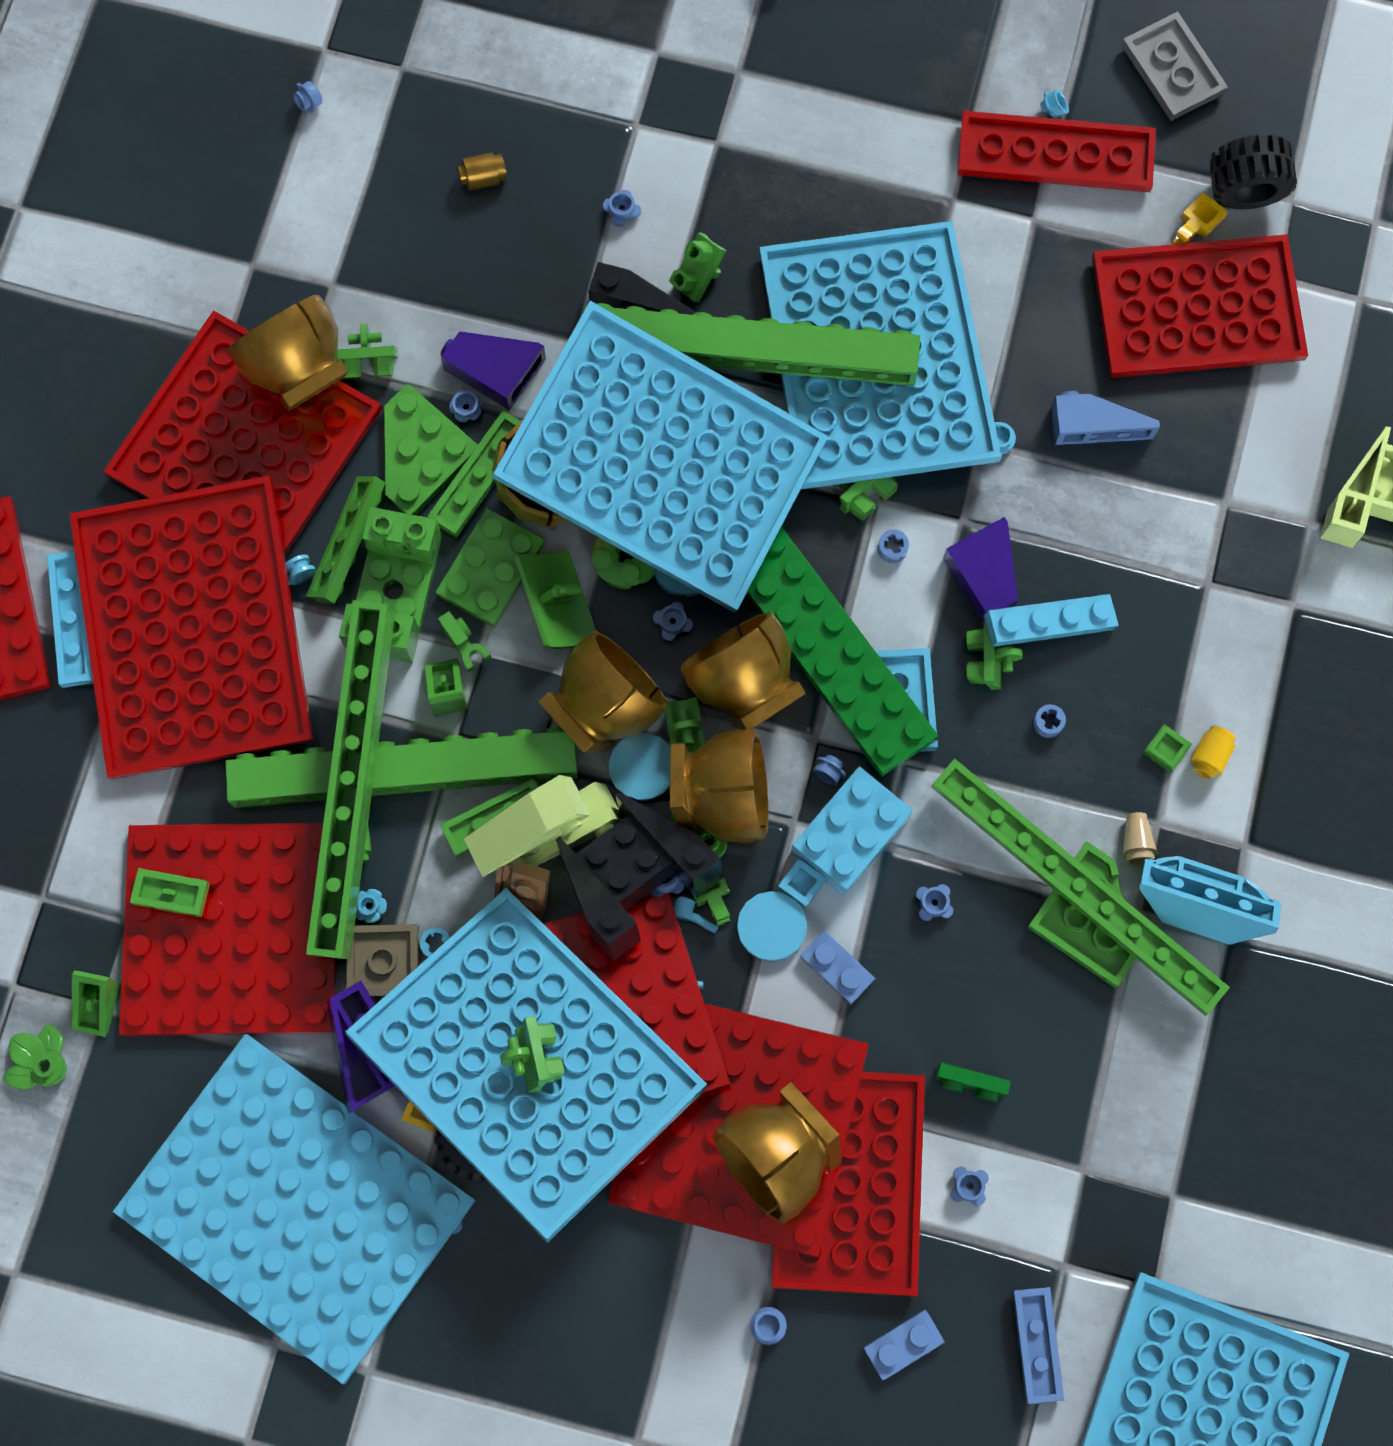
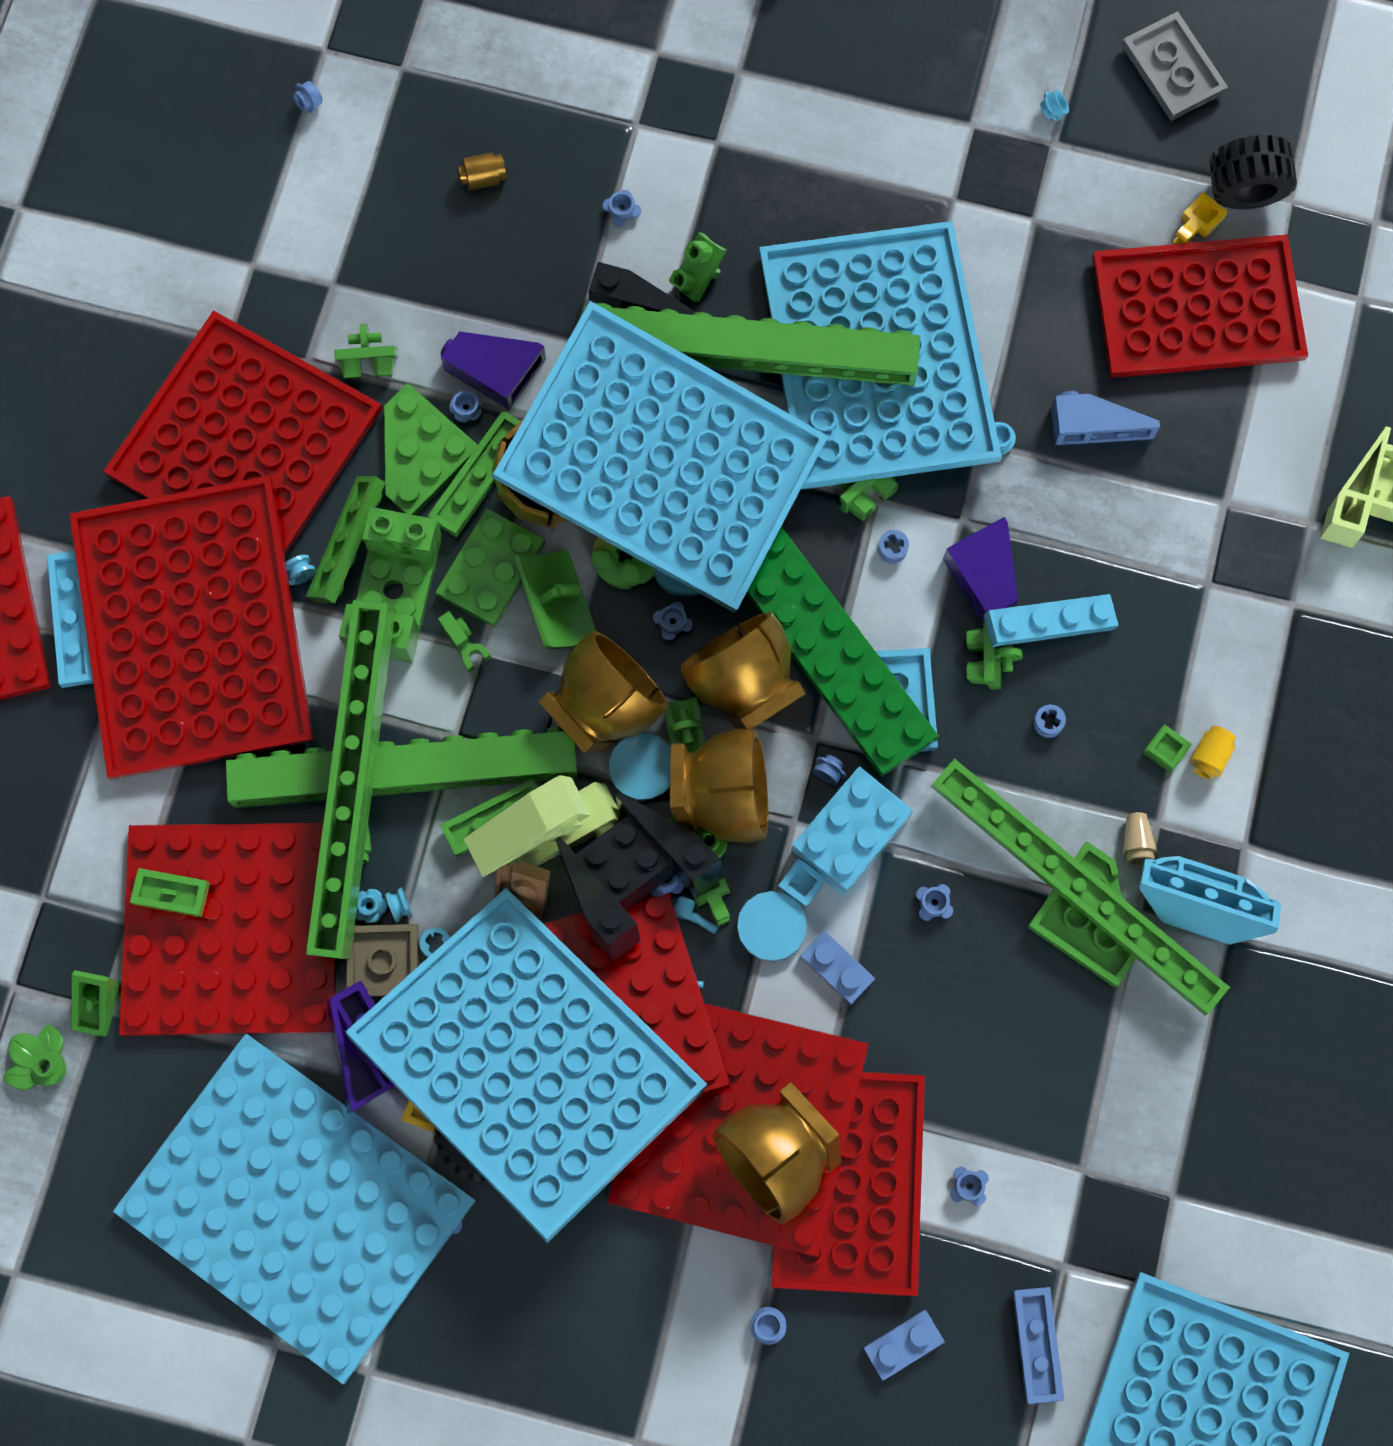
(292, 352): pearl gold plate -> none
(398, 905): none -> medium azure bush
(445, 687): bright green slope -> none
(528, 1057): bright green hips -> none
(956, 1078): green plate -> none
(1056, 151): red plate -> none

